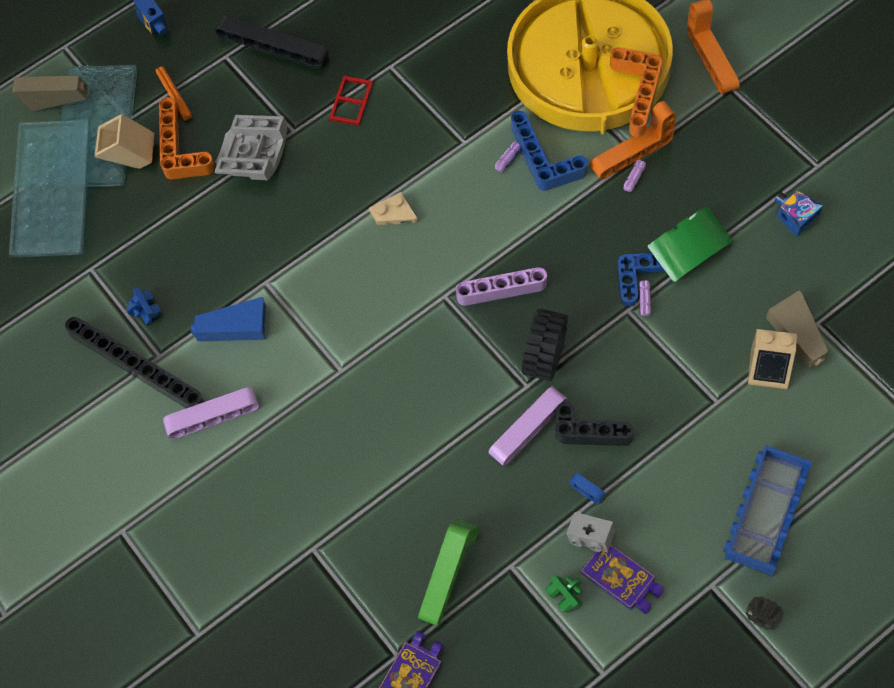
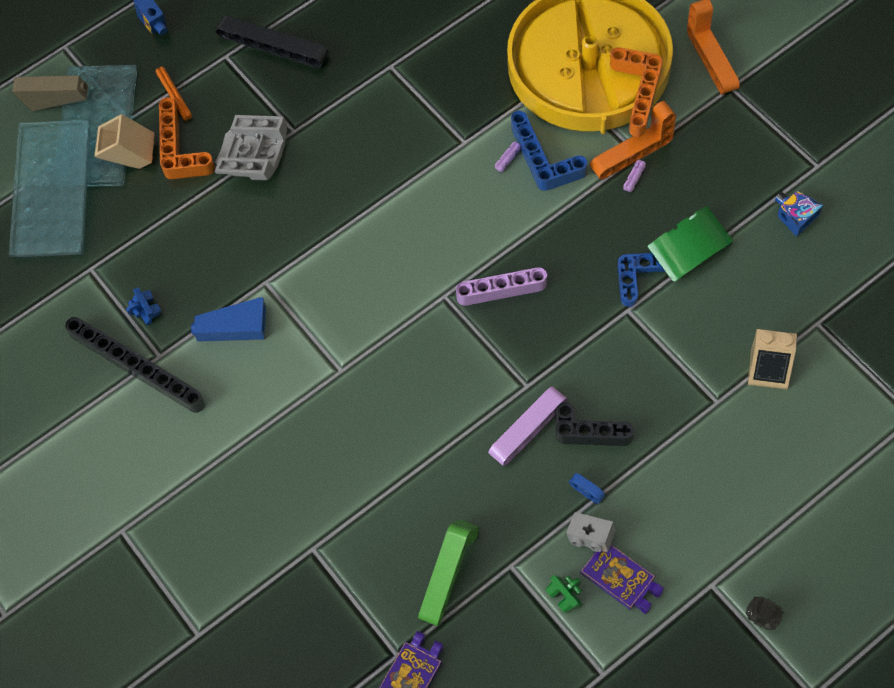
(210, 413): lavender beam -> none
(351, 100): red window -> none
(392, 211): tan wing -> none
(544, 344): black tyre -> none
(645, 302): lavender axle -> none
(767, 510): clear window -> none
(795, 317): dark tan slope -> none

